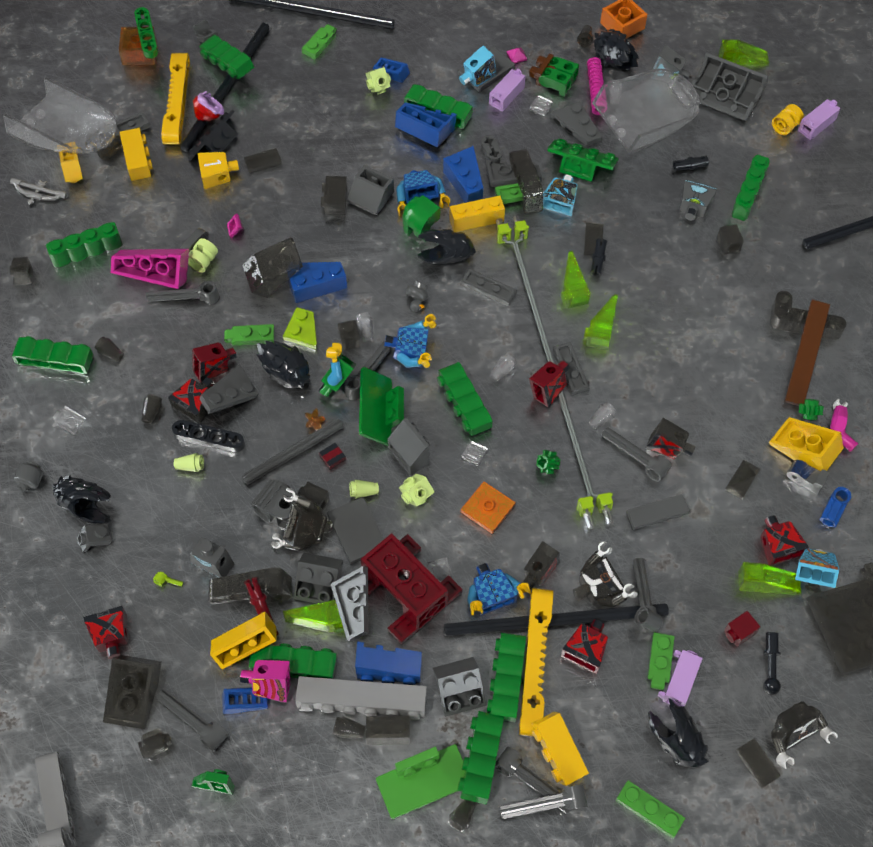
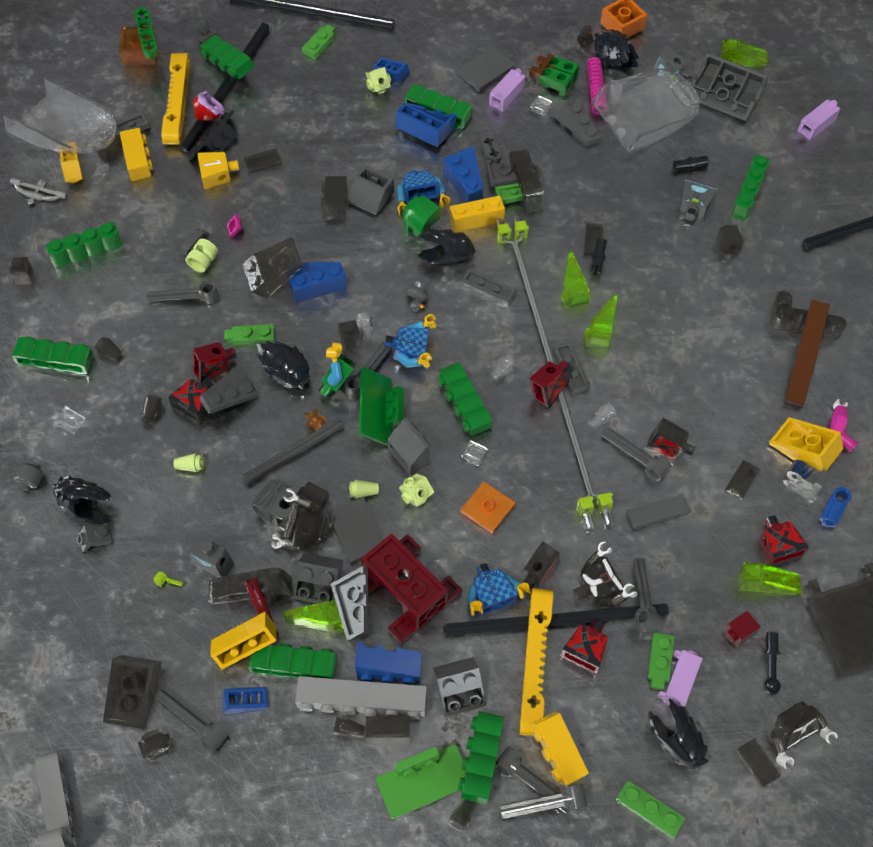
(108, 630): torso -> none
(155, 266): dark pink wedge -> none
(209, 433): black beam -> none
(214, 781): green wing -> none
(269, 679): dark pink torso -> none
(301, 329): lime wing -> none
(332, 455): tile -> none
(479, 67): medium azure torso -> none
(508, 676): green brick -> none
(517, 55): dark pink slope -> none
(548, 462): green gear -> none
(560, 195): torso -> none
(581, 161): green bracket -> none
(787, 119): yellow wheel -> none
(811, 409): green gear -> none
(818, 568): medium azure torso -> none

